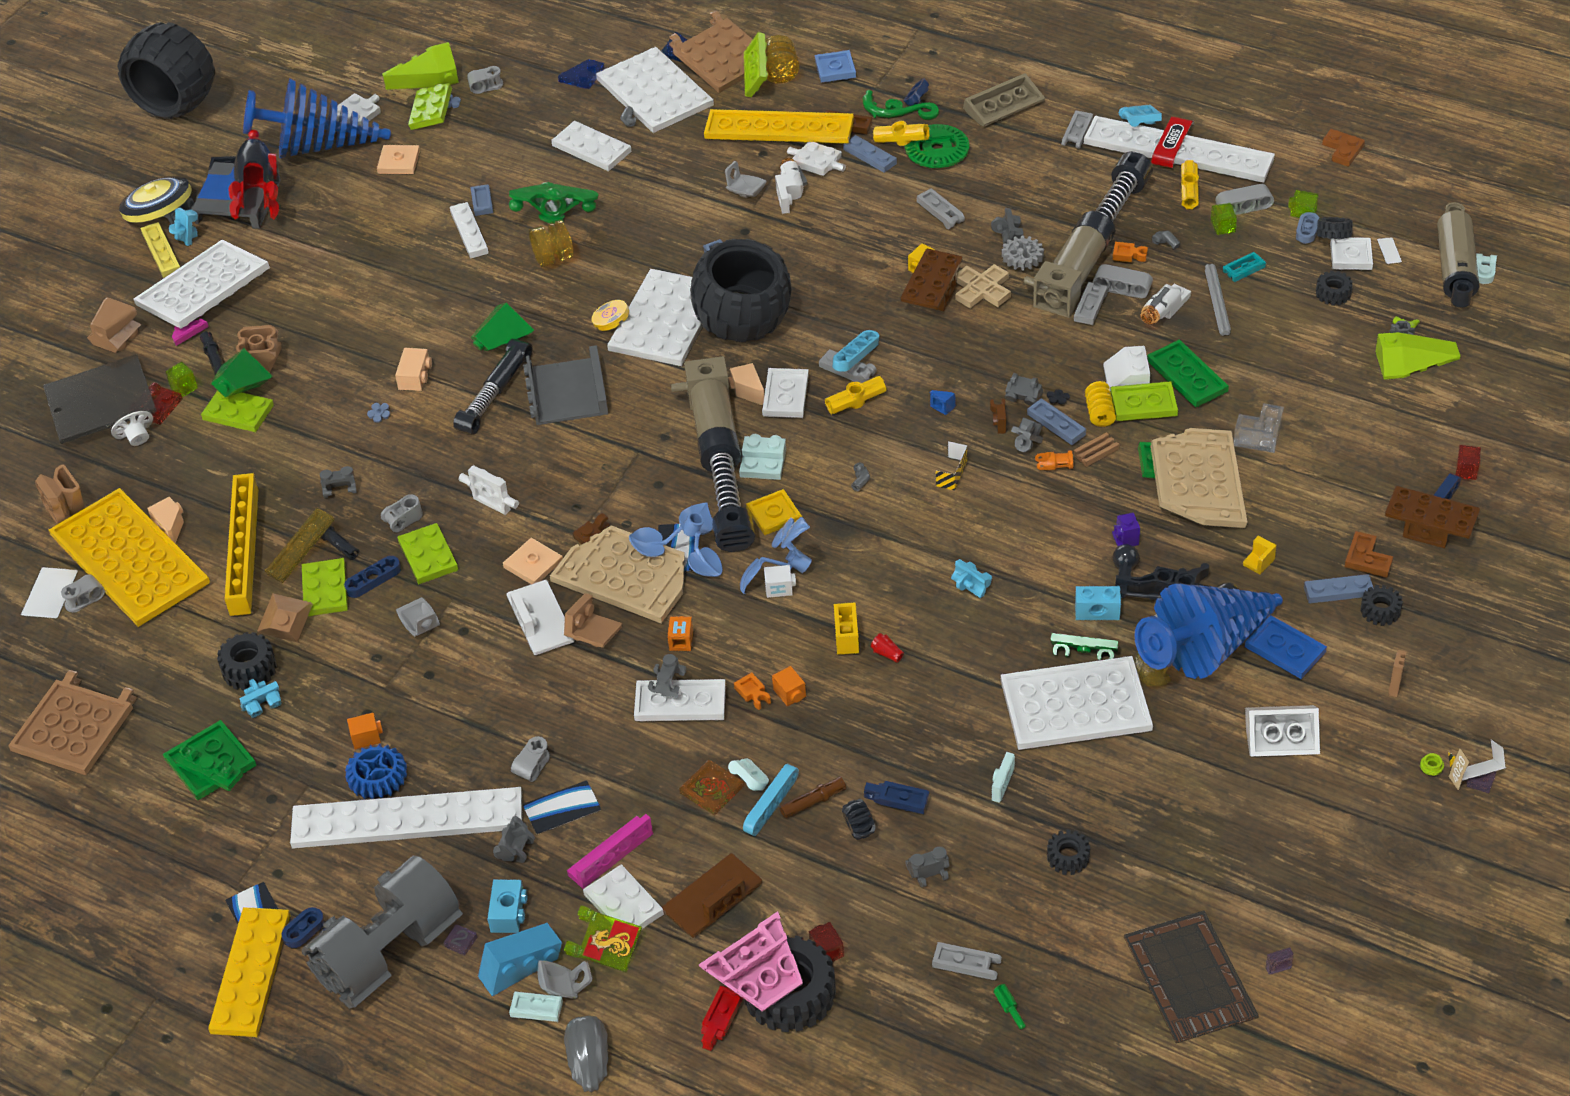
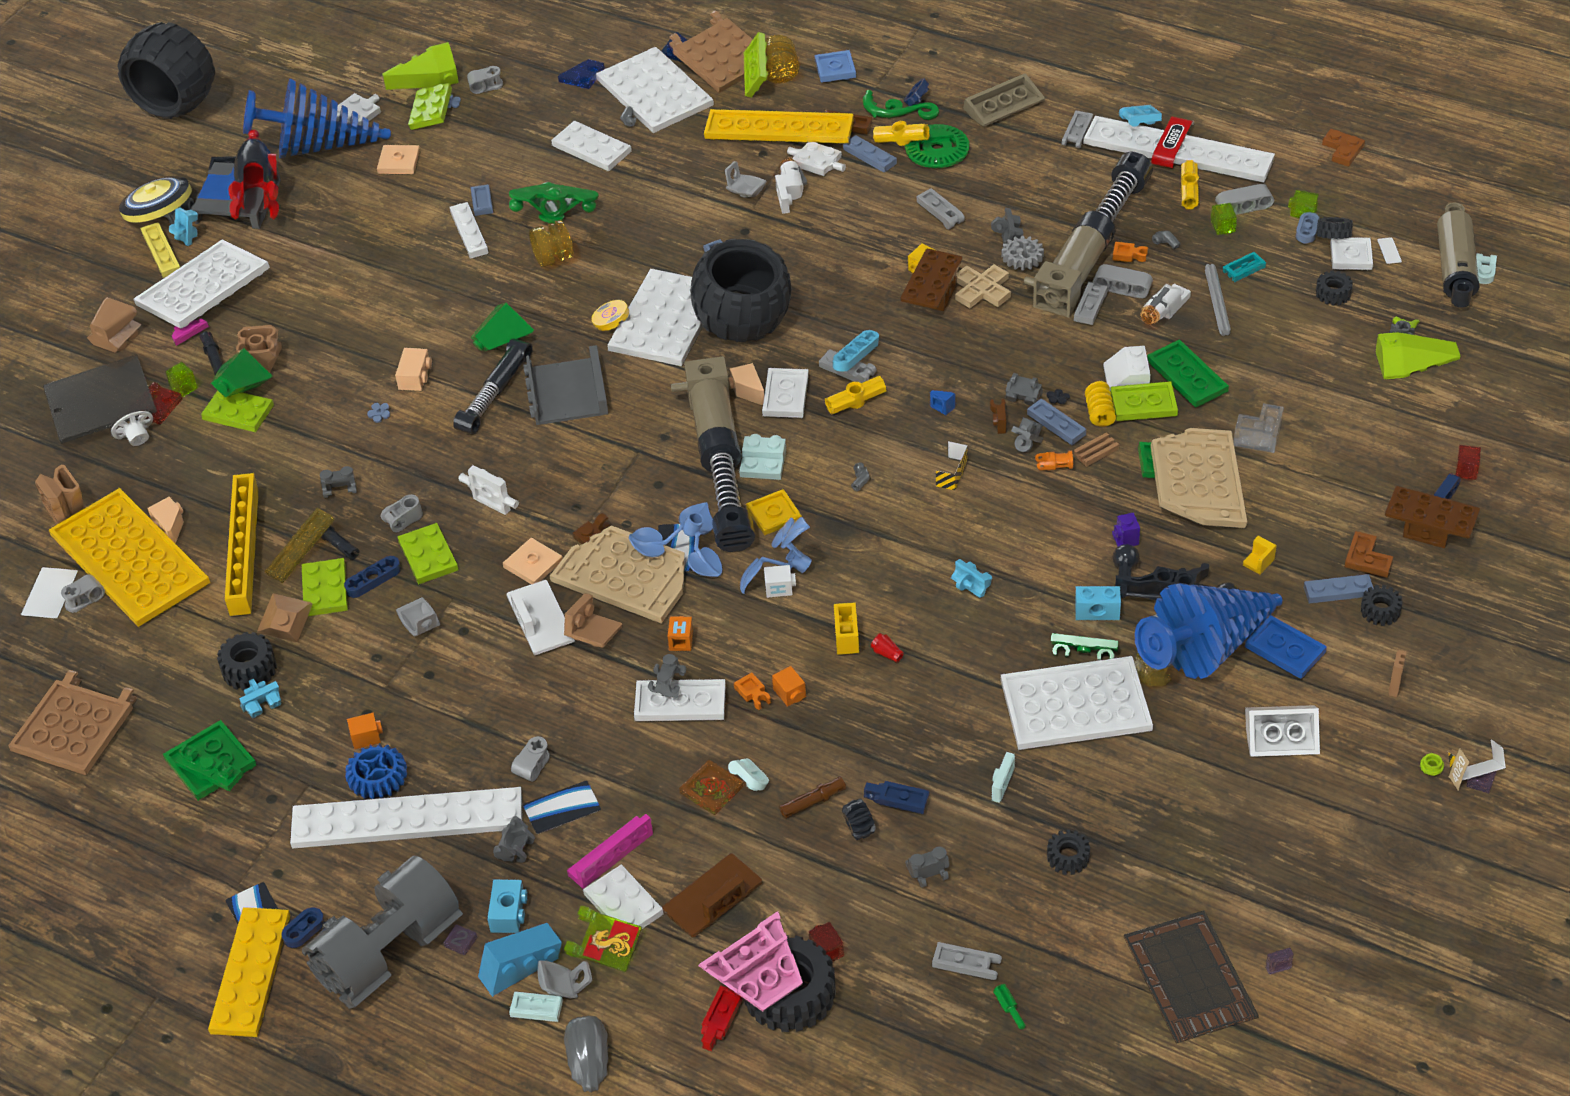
(770, 799): medium azure beam -> none

